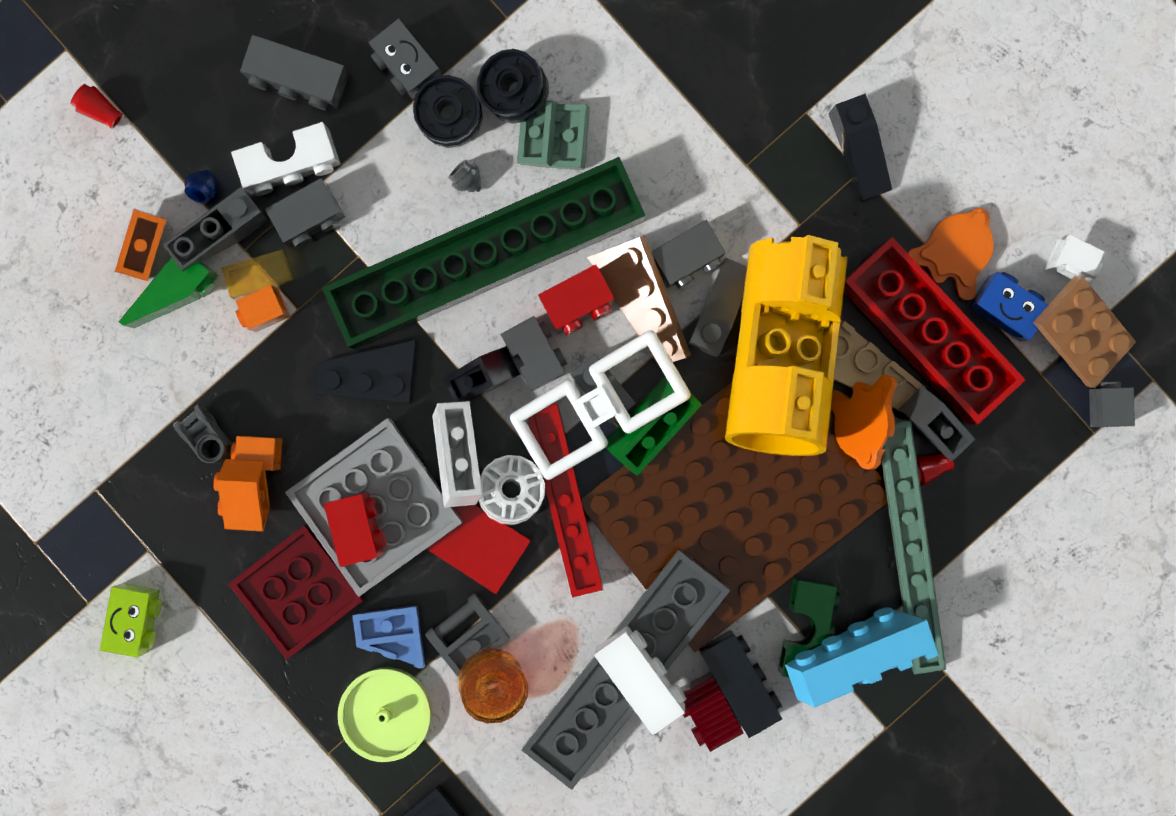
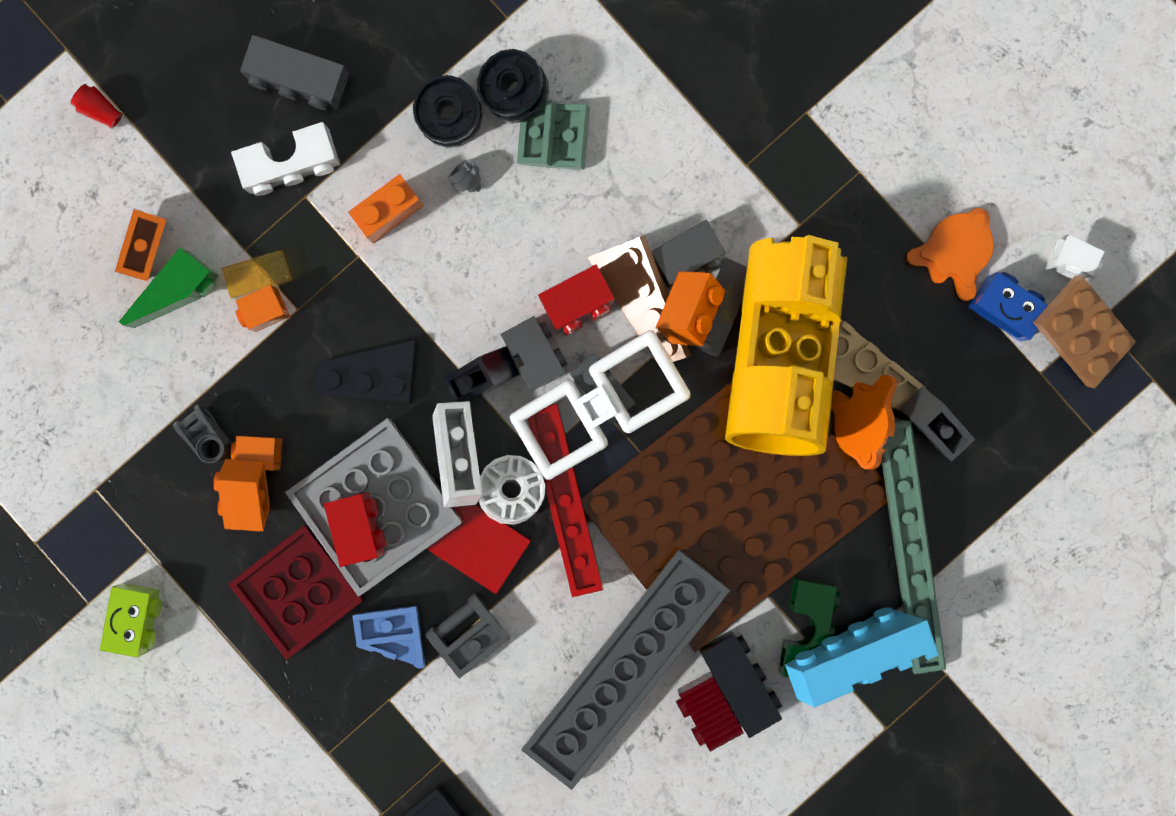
(200, 186): clear blue plate -> none
(216, 230): dark grey slope -> none
(305, 214): dark grey brick -> none
(384, 714): yellowish green piece -> none
(385, 208): none -> orange brick
(404, 58): dark grey brick -> none
(484, 253): dark green brick -> none
(497, 703): clear orange wheel -> none
(640, 447): green brick -> none
(641, 679): white brick -> none
(690, 308): none -> orange brick
(861, 146): black slope -> none
(931, 332): red brick -> none
(932, 467): red cone -> none
(1111, 406): dark grey brick -> none

